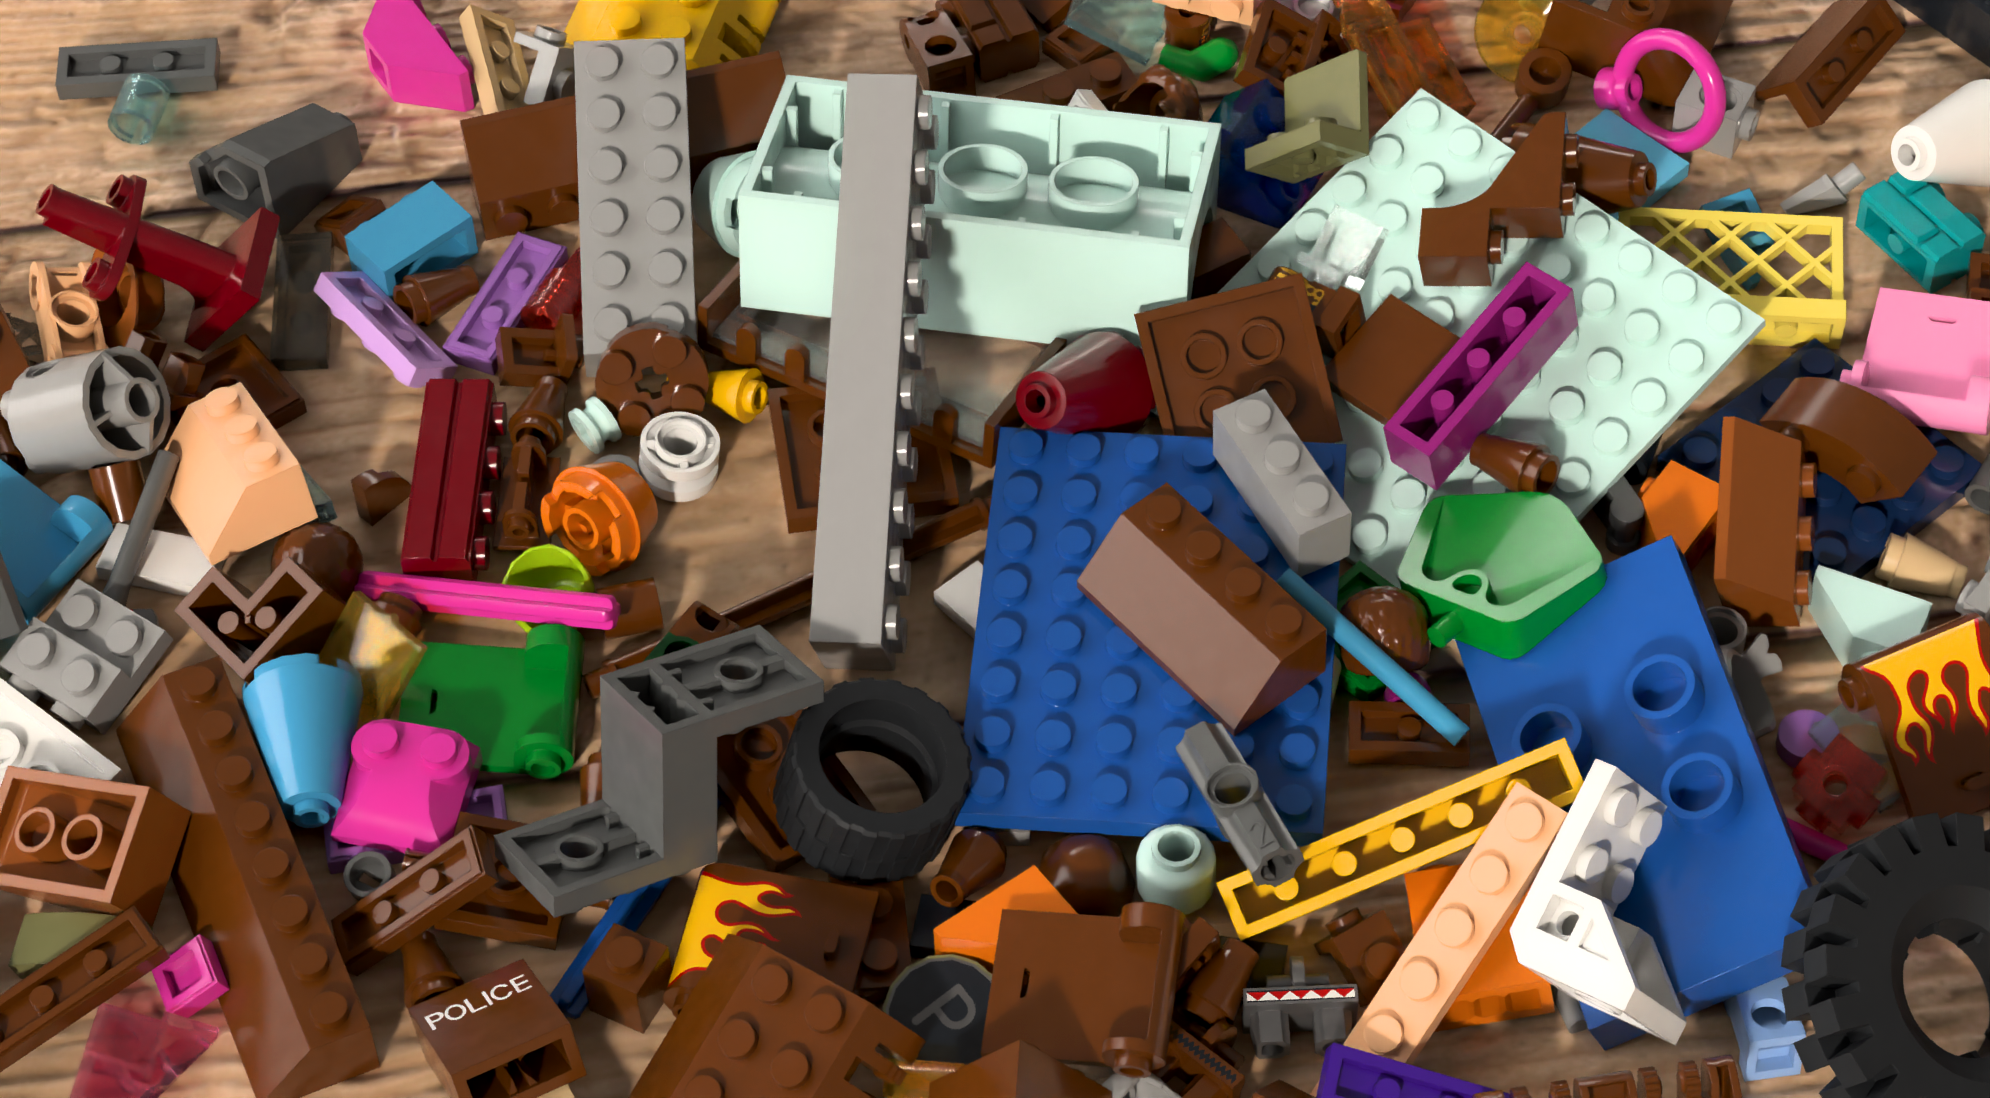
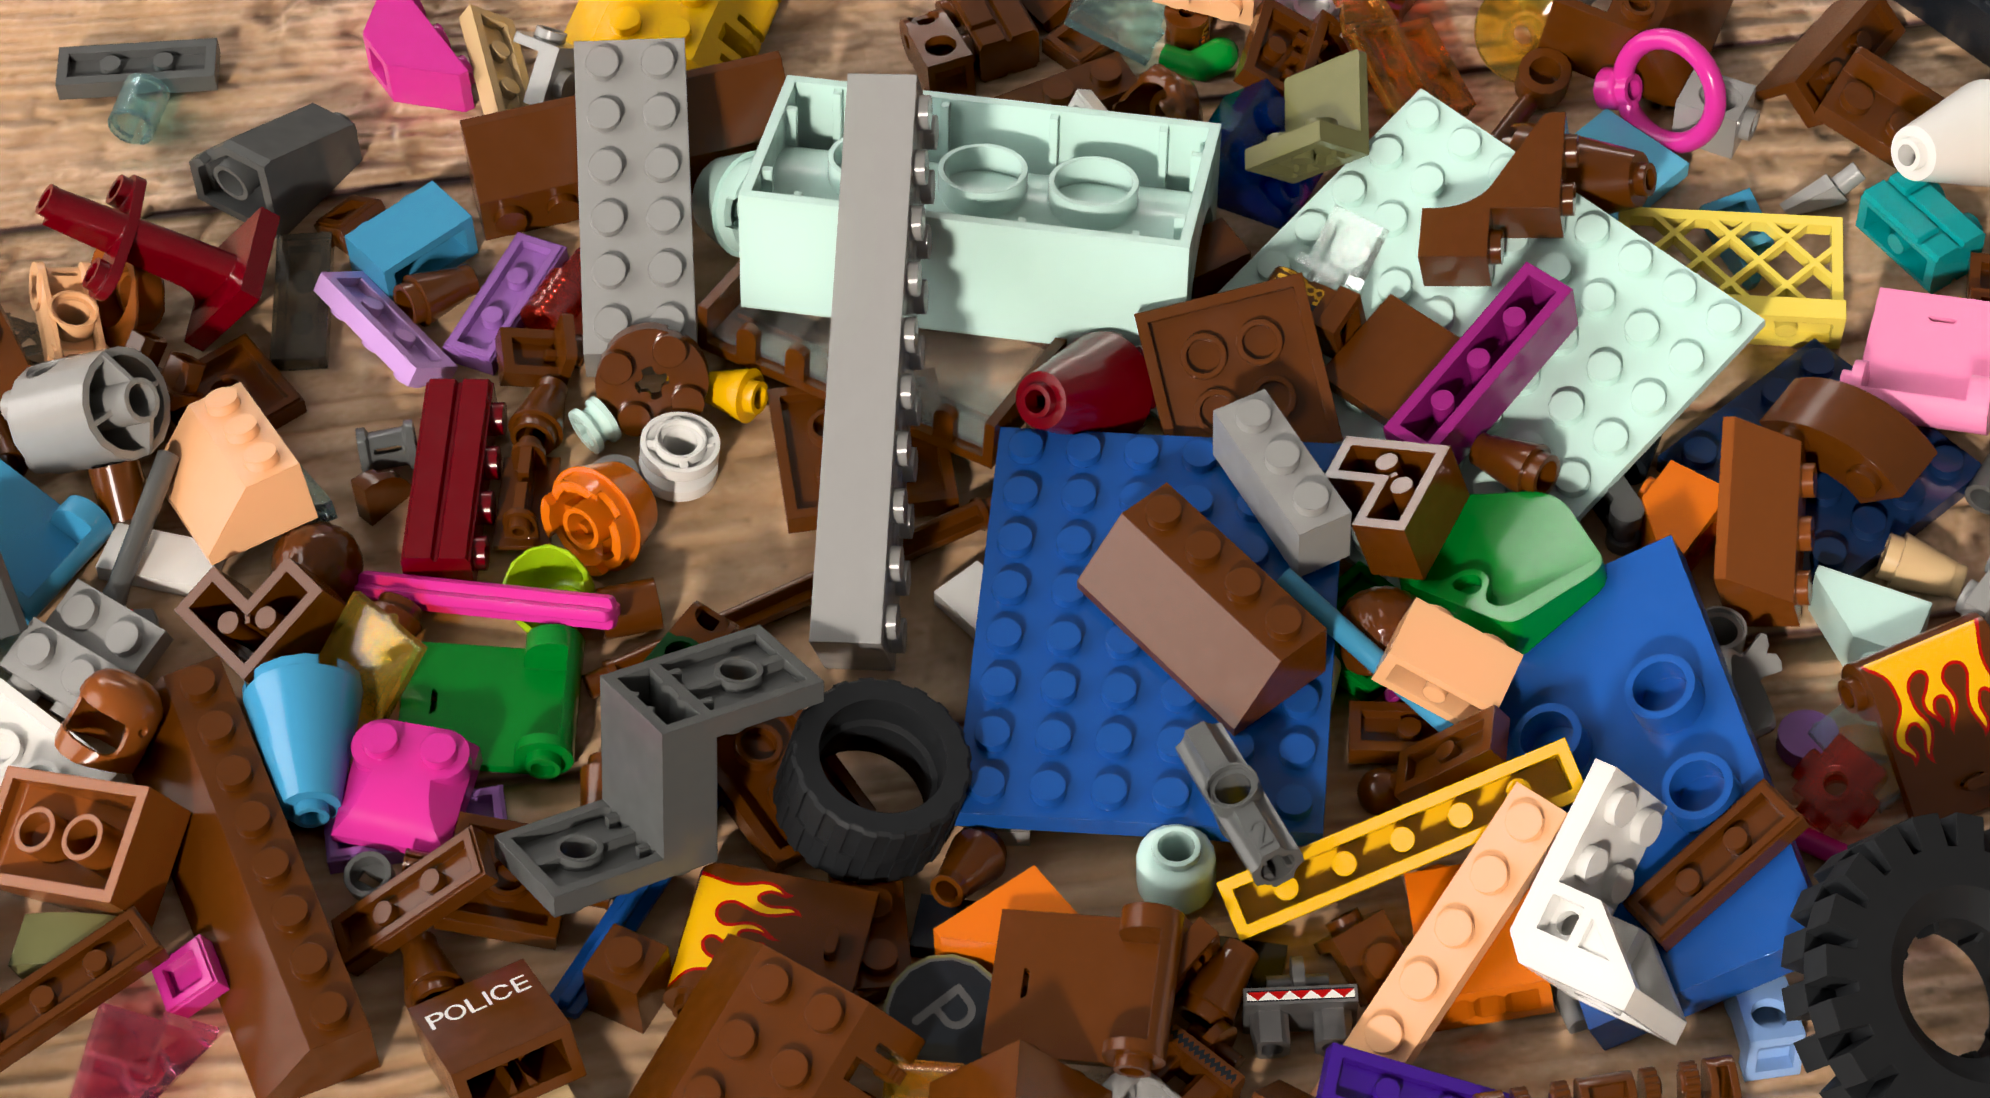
(116, 710): none -> dark orange helmet
(398, 436): none -> dark grey bush
(1089, 874): reddish brown hair -> none
(1399, 500): none -> reddish brown brick
(1438, 762): none -> reddish brown plate
(1446, 663): none -> light nougat brick
(1715, 864): none -> reddish brown tile
(1873, 103): none -> reddish brown bracket

